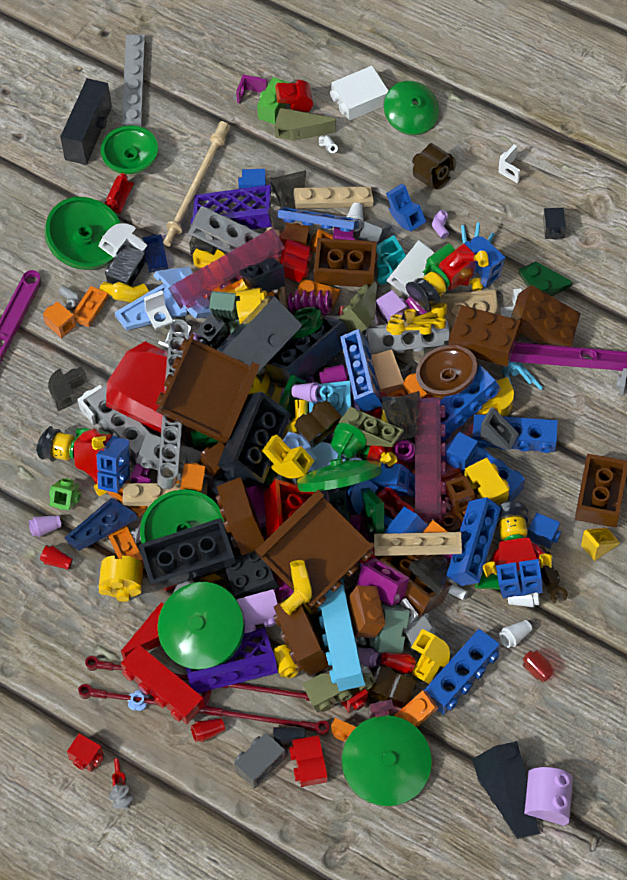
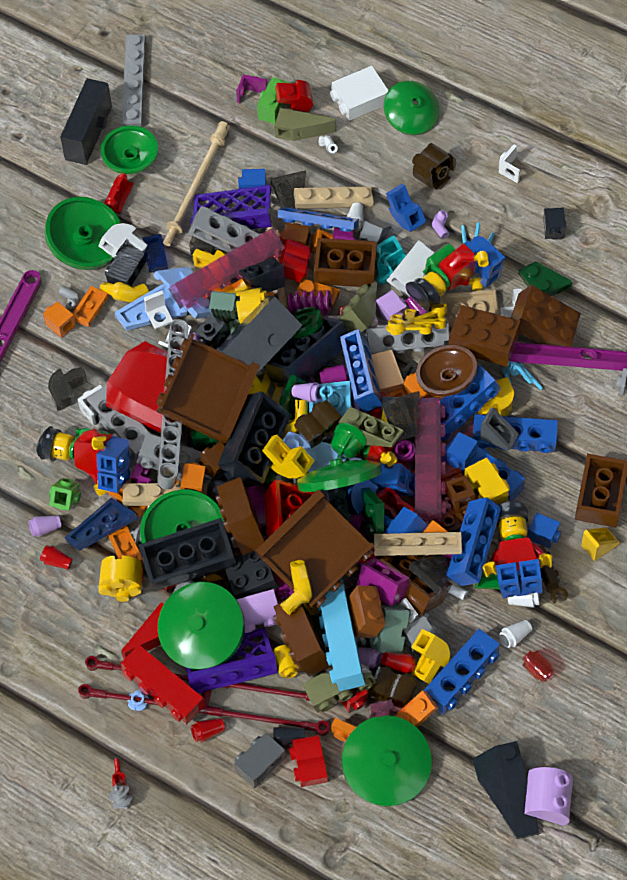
(85, 753): red brick -> none

